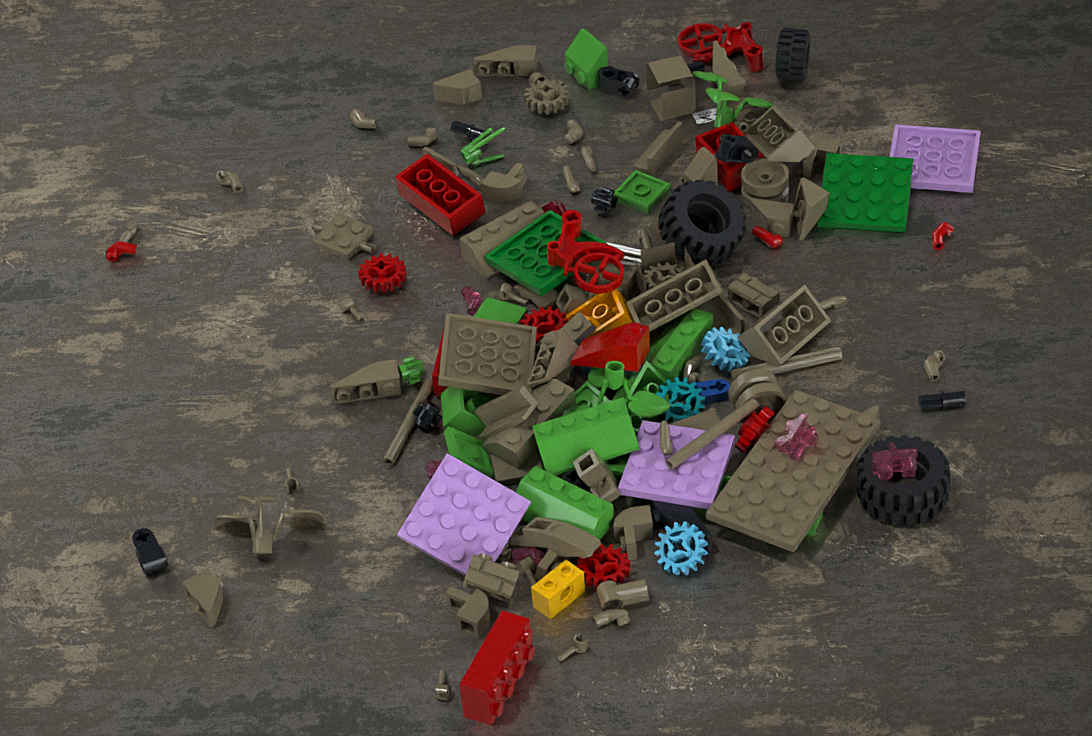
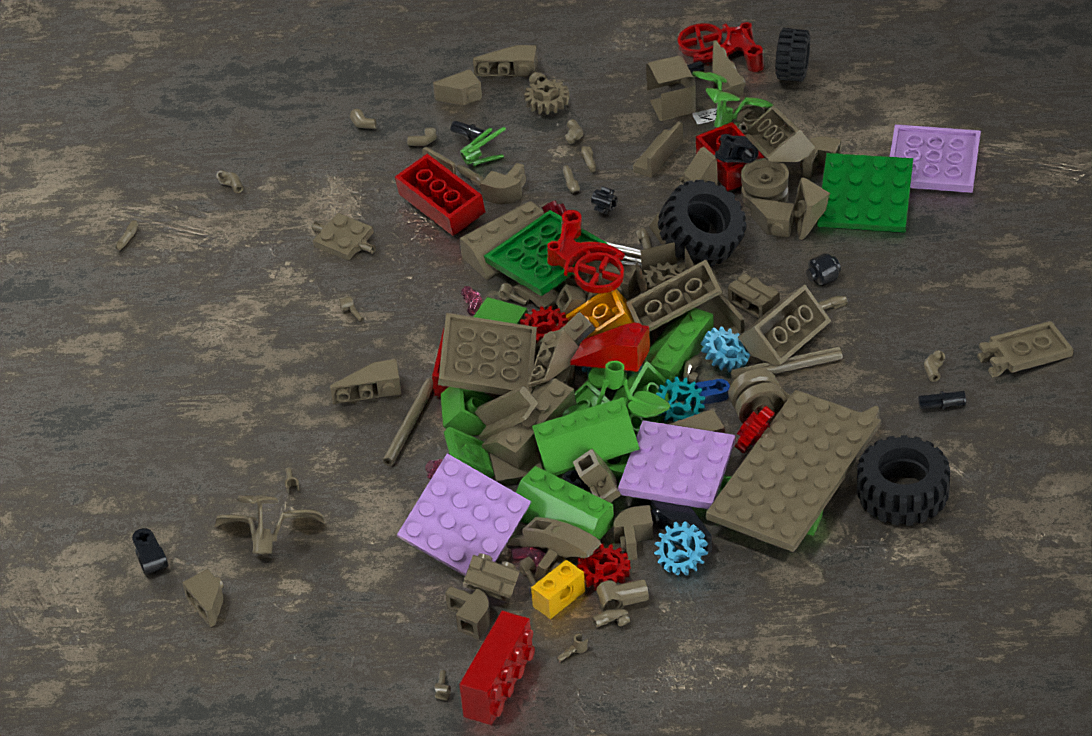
(118, 249): red arm -> none
(382, 273): red gear -> none
(411, 370): bright green gear -> none
(427, 414): black gear -> none
(585, 59): bright green slope -> none
(615, 82): black piece -> none
(642, 191): bright green tile -> none
(665, 442): dark tan piece -> none
(711, 434): dark tan piece -> none
(767, 237): red arm -> none
(798, 437): clear pink hips -> none
(823, 269): none -> black head
(894, 461): clear pink hips -> none
(937, 235): red arm -> none
(1024, 348): none -> dark tan tile

